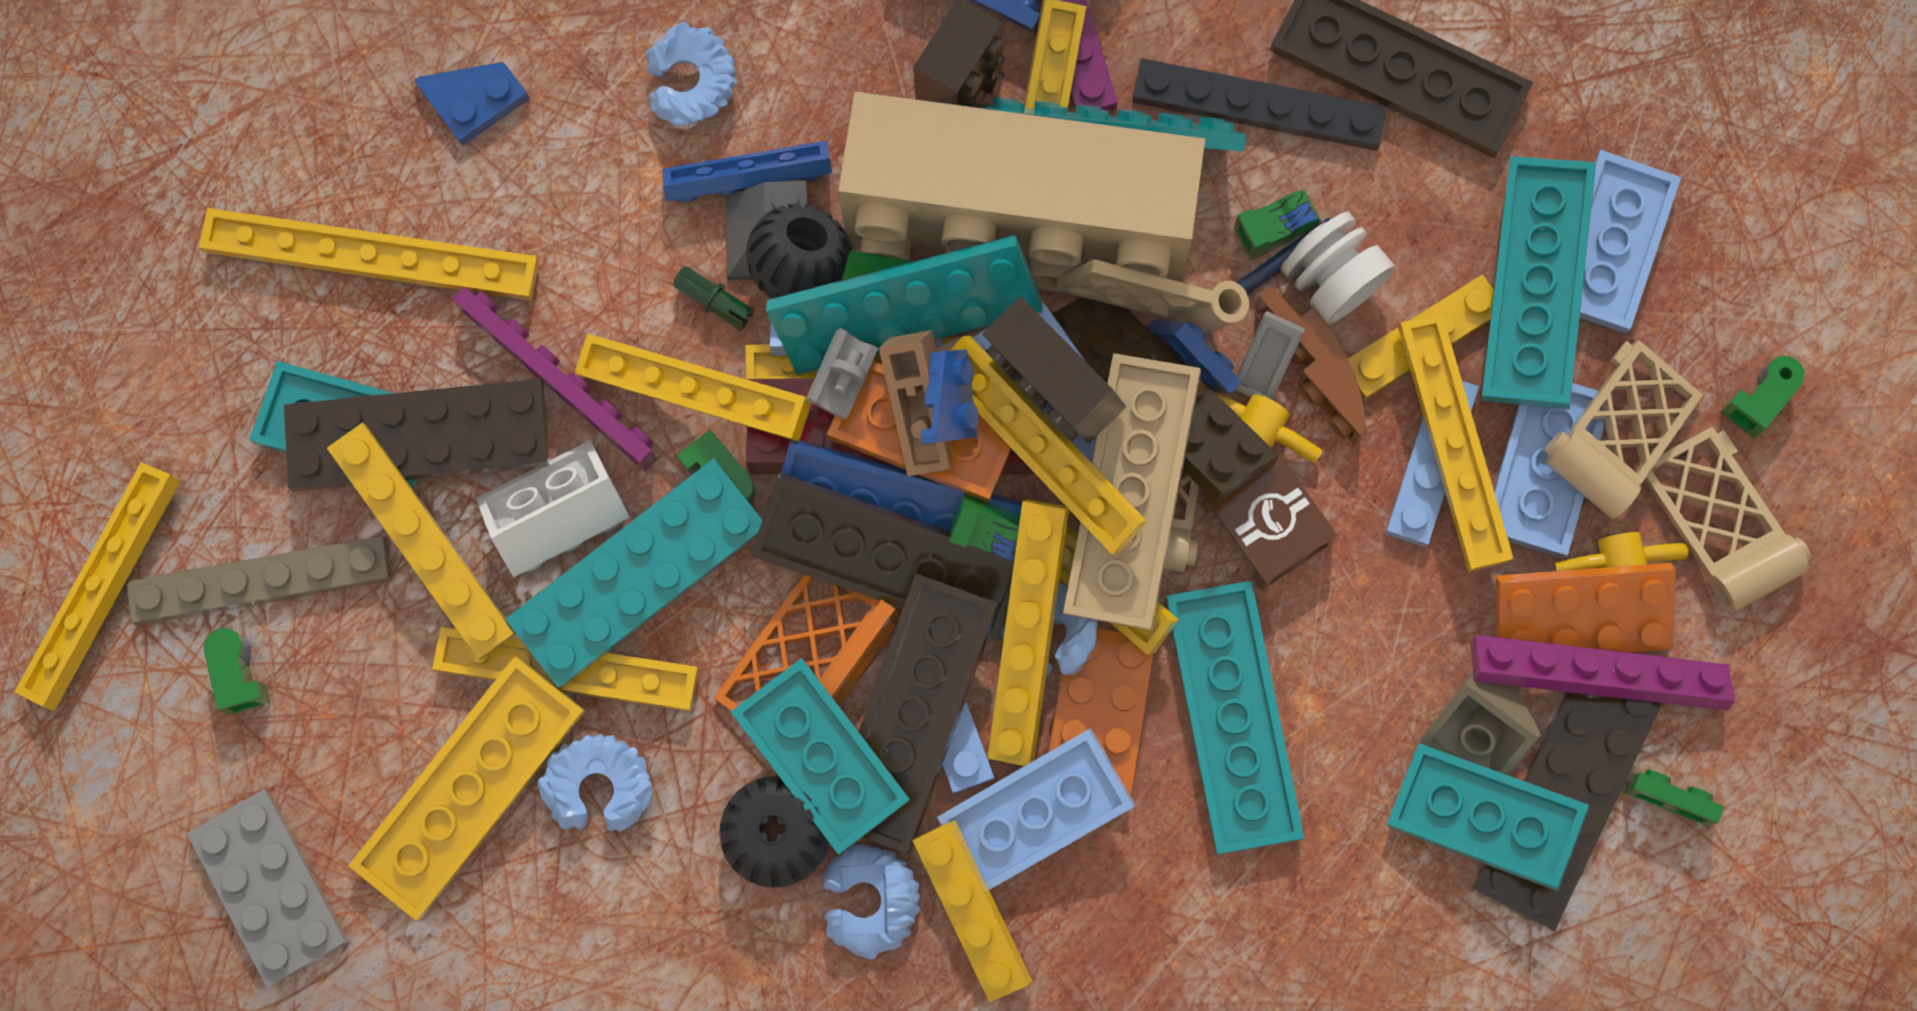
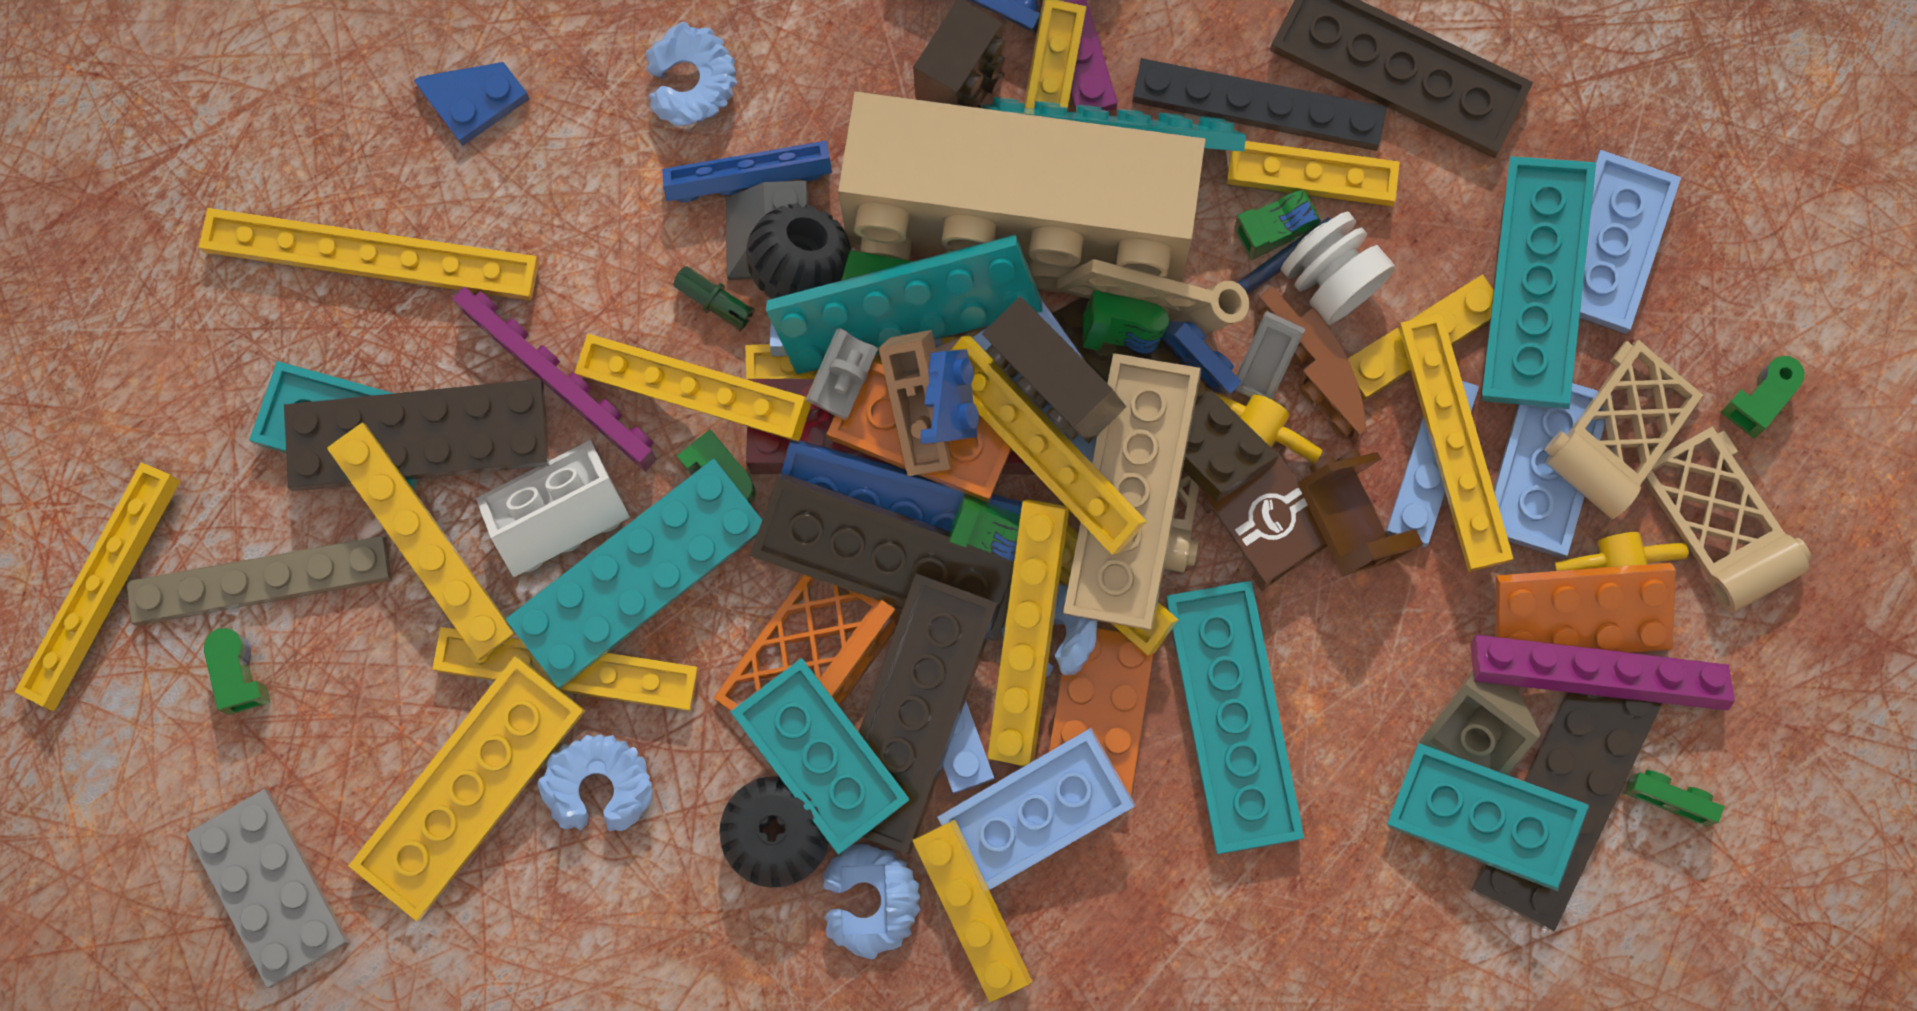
(1123, 322): none -> green leg
(1315, 172): none -> yellow plate
(1348, 516): none -> reddish brown panel

